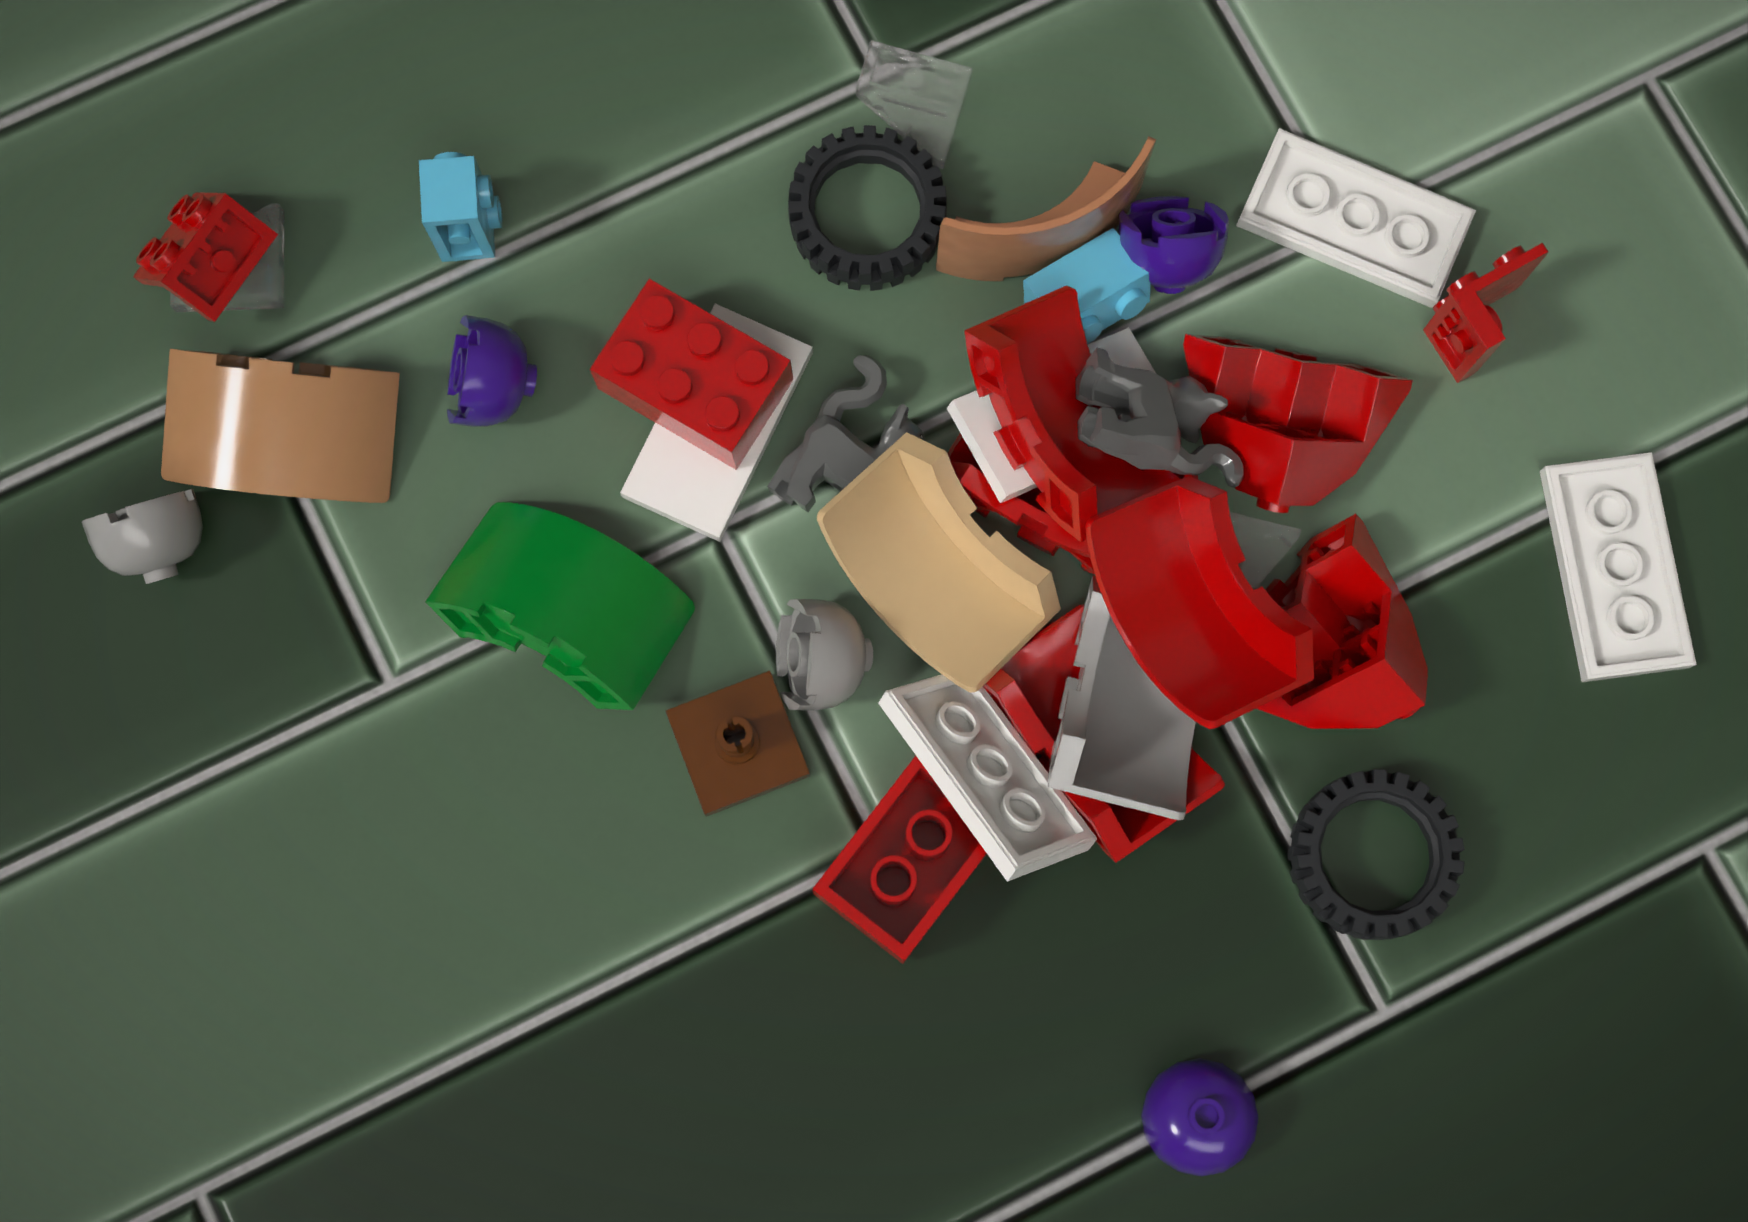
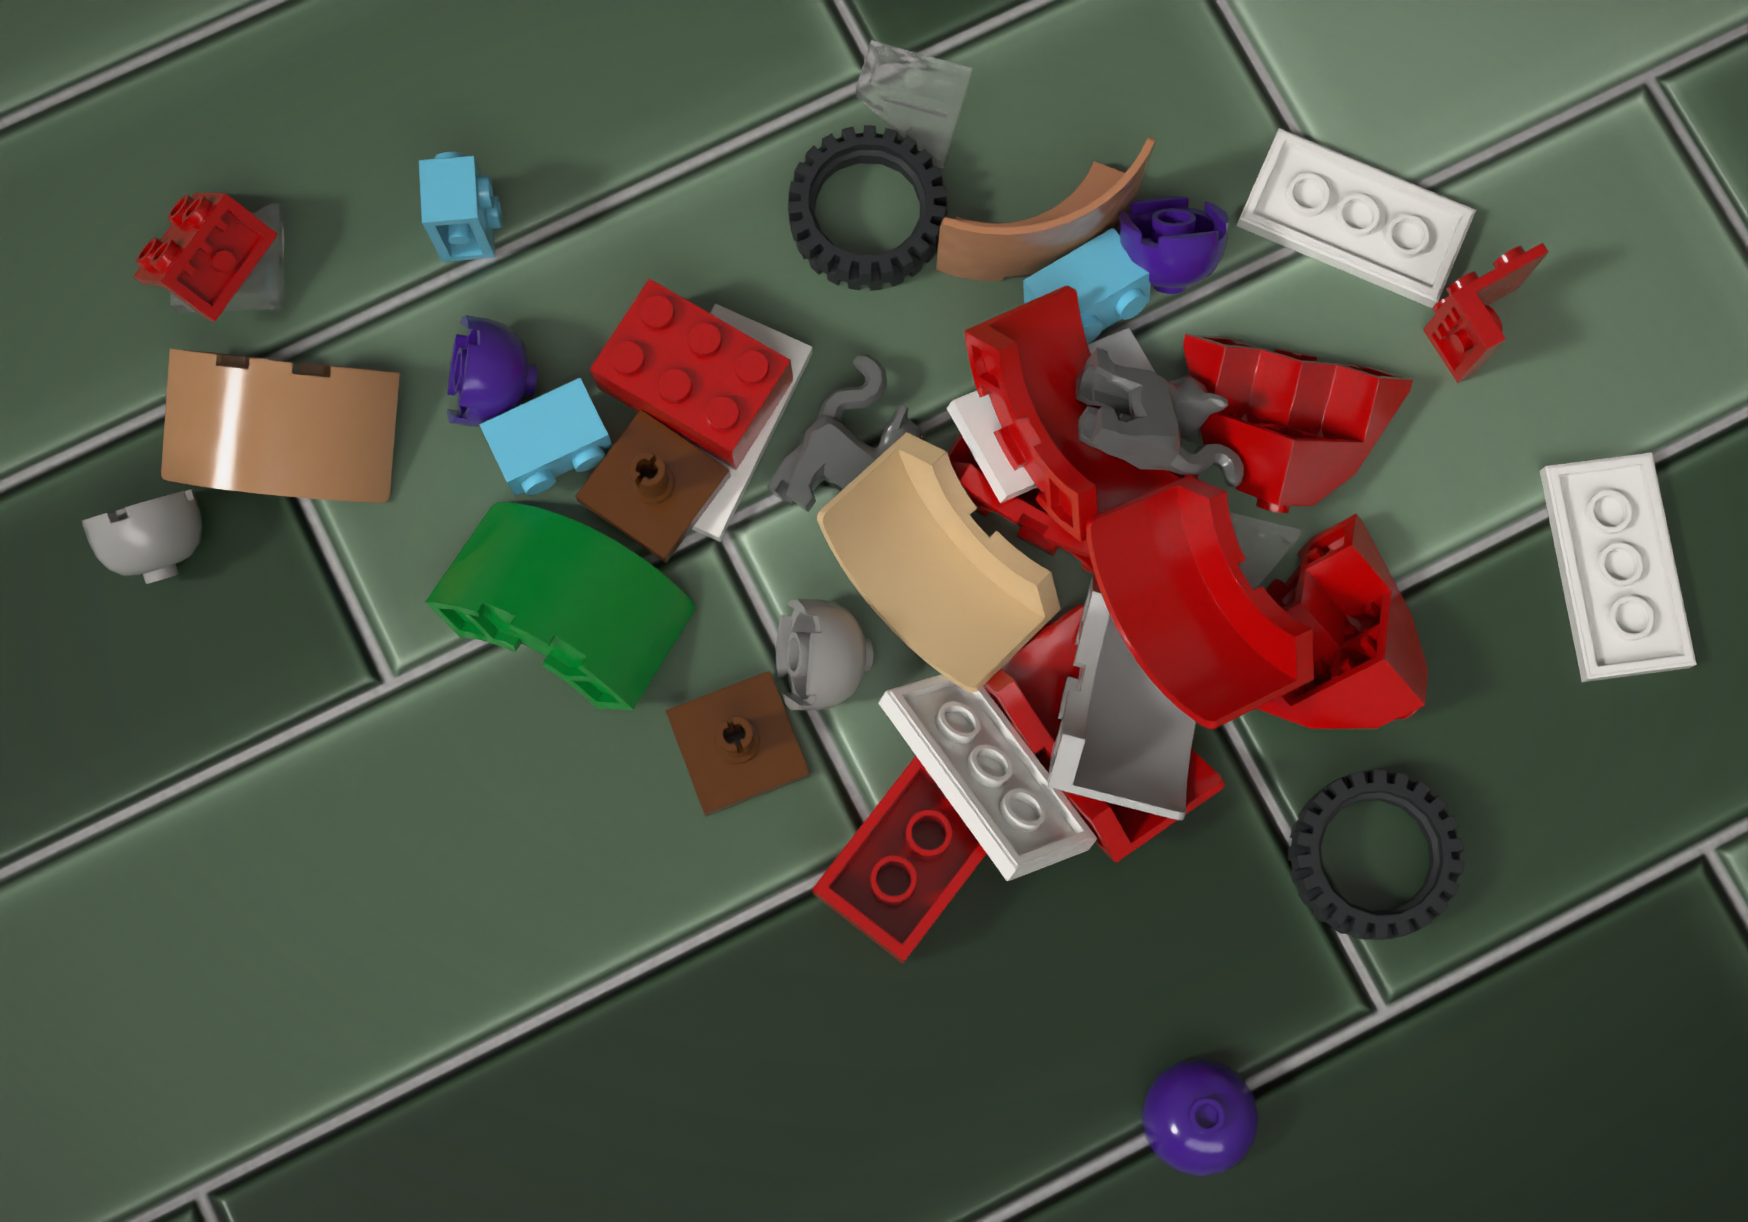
(547, 438): none -> medium azure brick
(653, 486): none -> reddish brown tile

